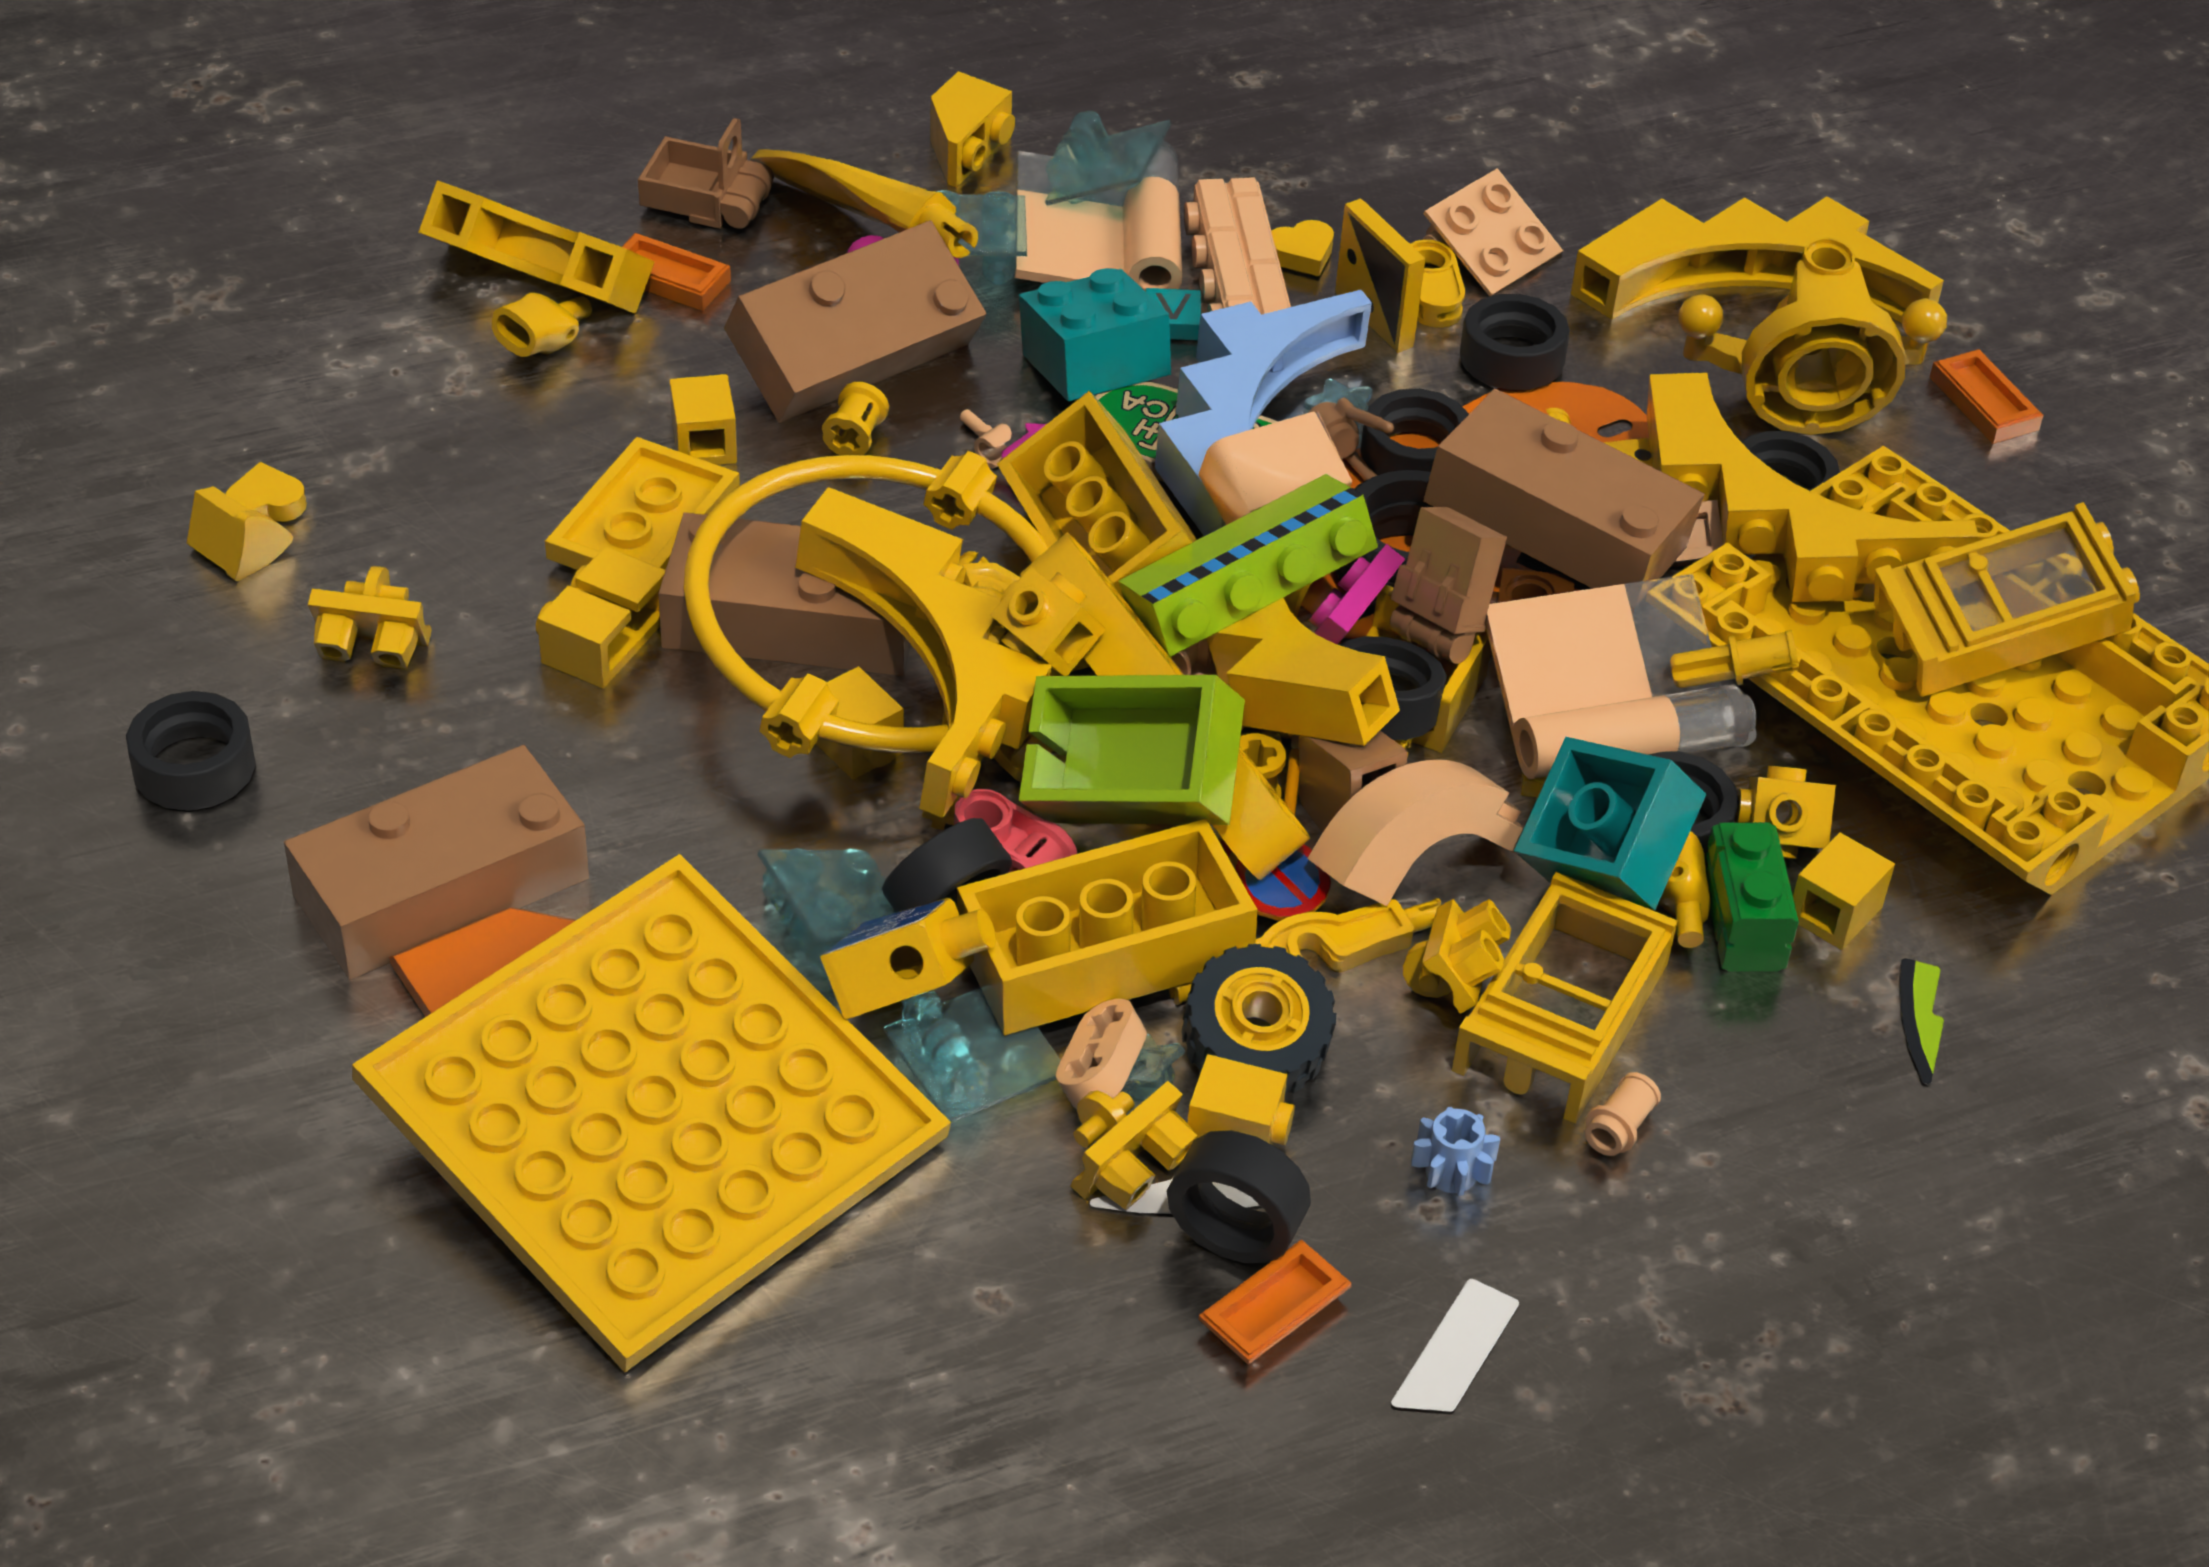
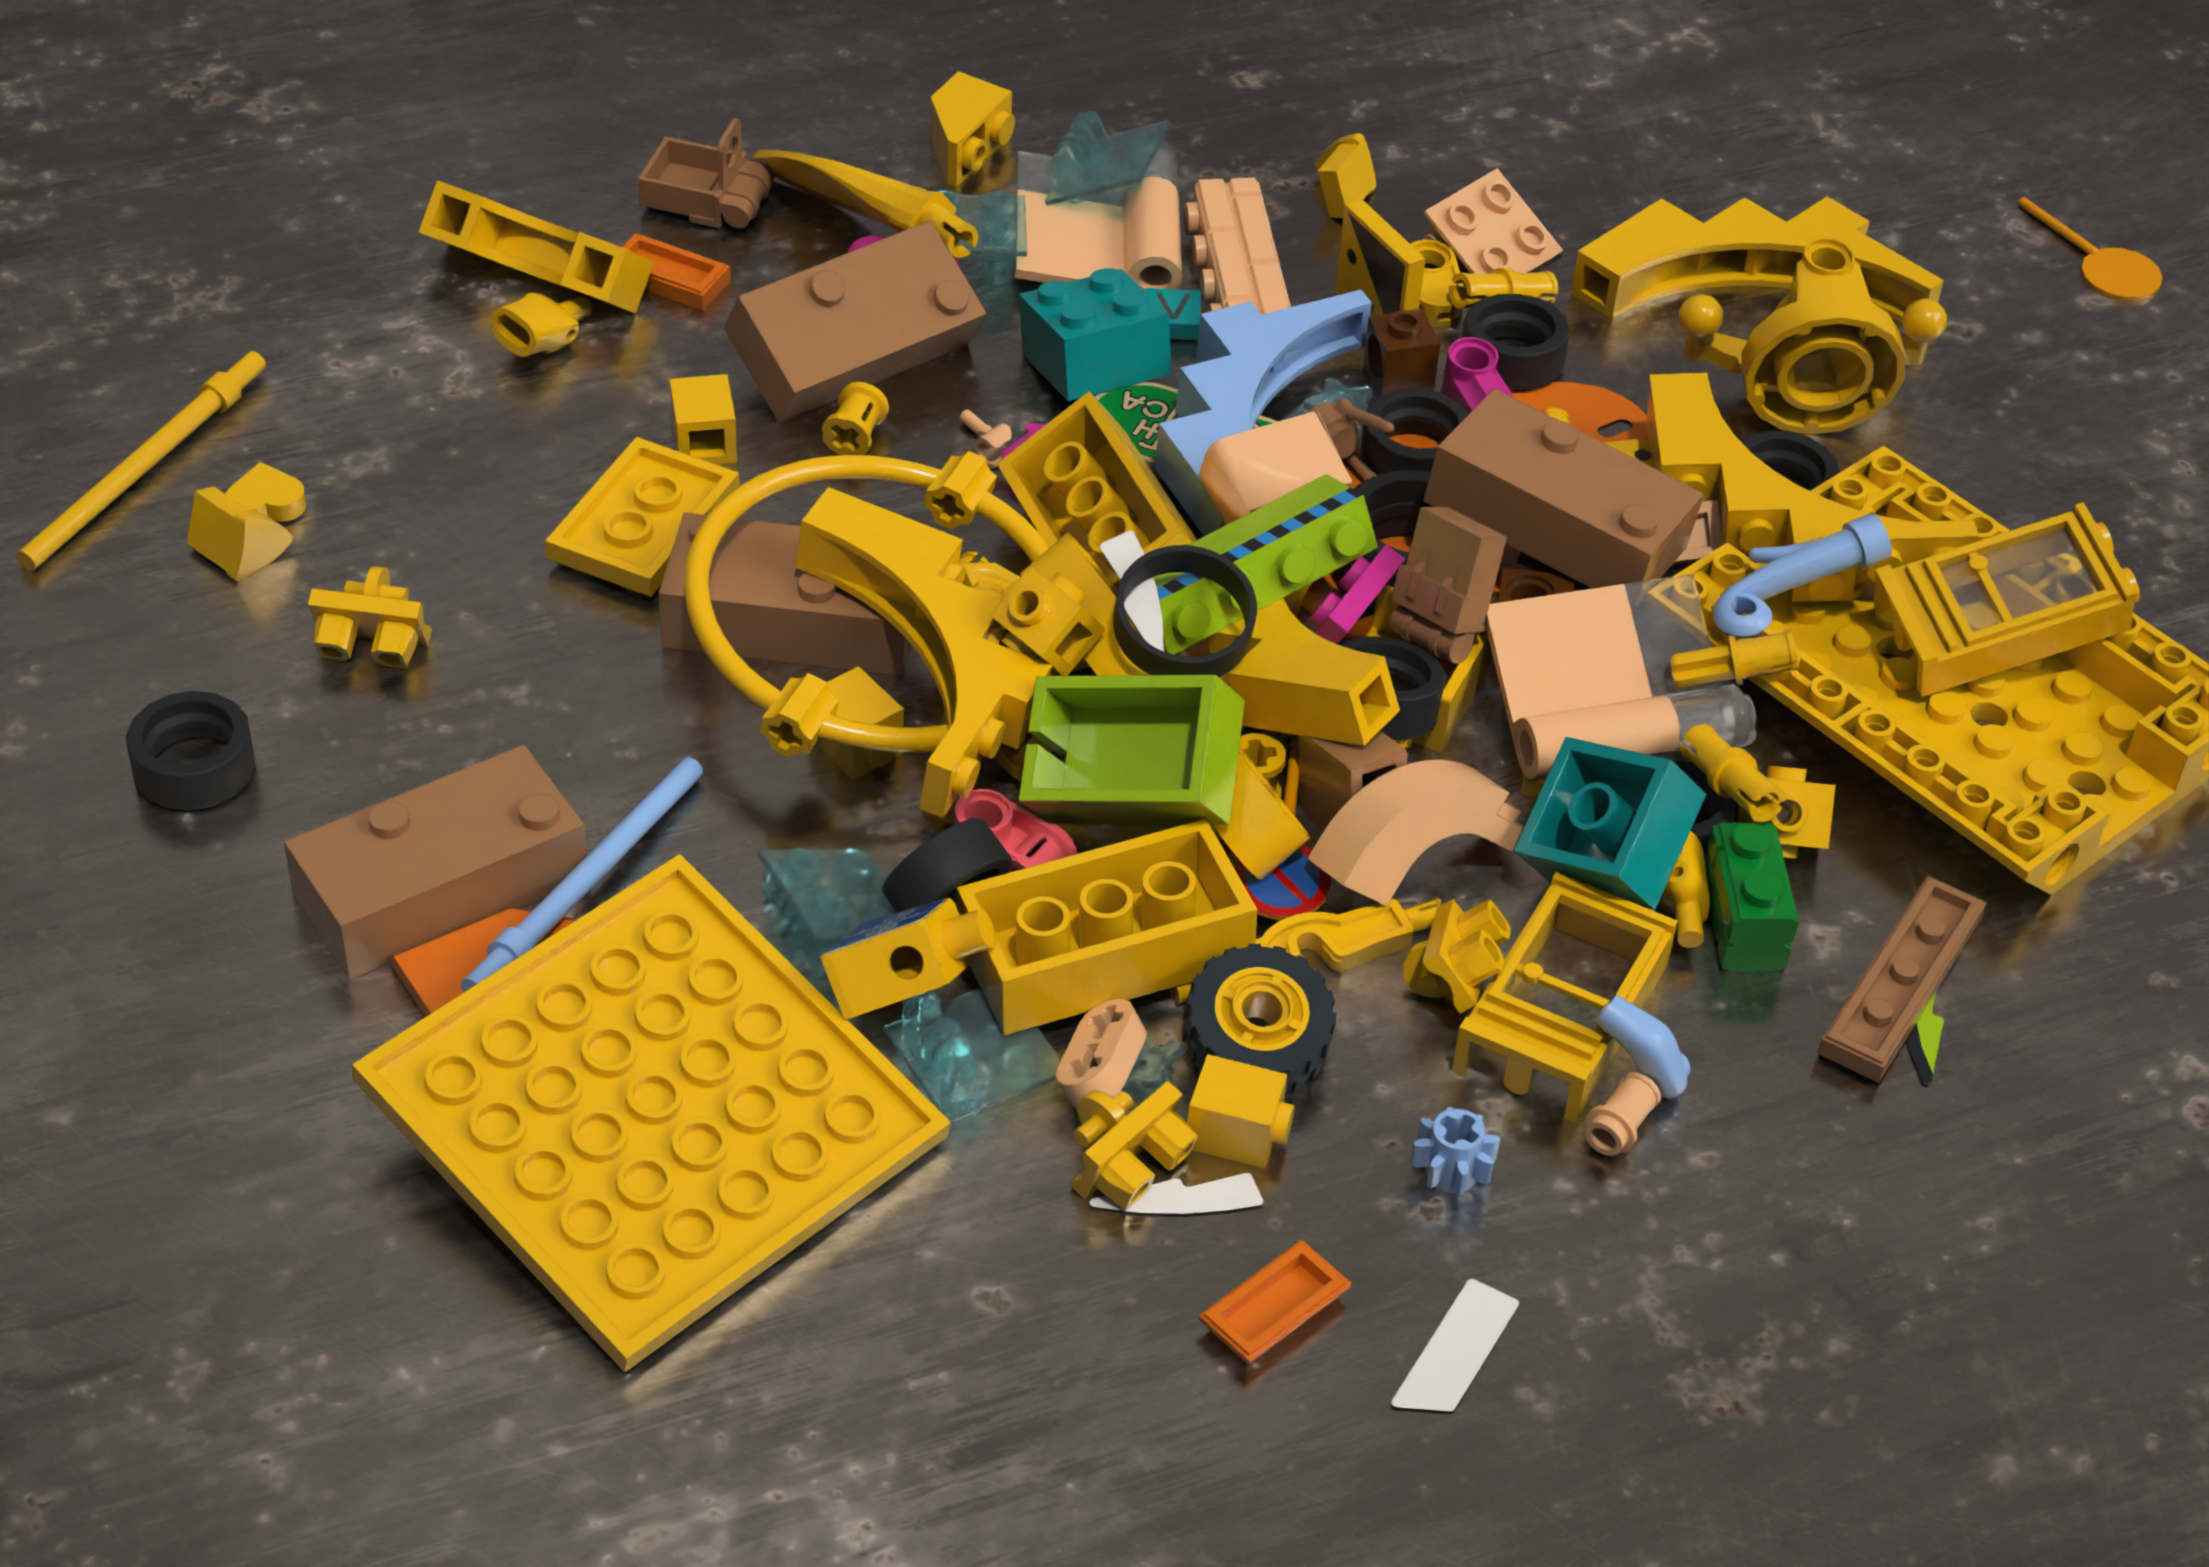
(215, 395): none -> yellow bar
(518, 940): none -> light blue bar
(601, 617): yellow piece -> none
(1143, 601): none -> white sticker
(1193, 561): none -> black tyre
(1253, 1169): black tyre -> none
(1304, 246): yellow tile -> none
(1345, 173): none -> yellow tile
(1400, 352): none -> reddish brown brick
(1471, 372): none -> dark pink piece
(1501, 282): none -> yellow pin
(1648, 1044): none -> light blue arm
(1732, 773): none -> yellow pin
(1790, 566): none -> light blue plant
(1841, 890): yellow brick -> none
(1902, 979): none -> medium nougat tile
(1986, 396): orange tile -> none
(2109, 271): none -> light orange piece

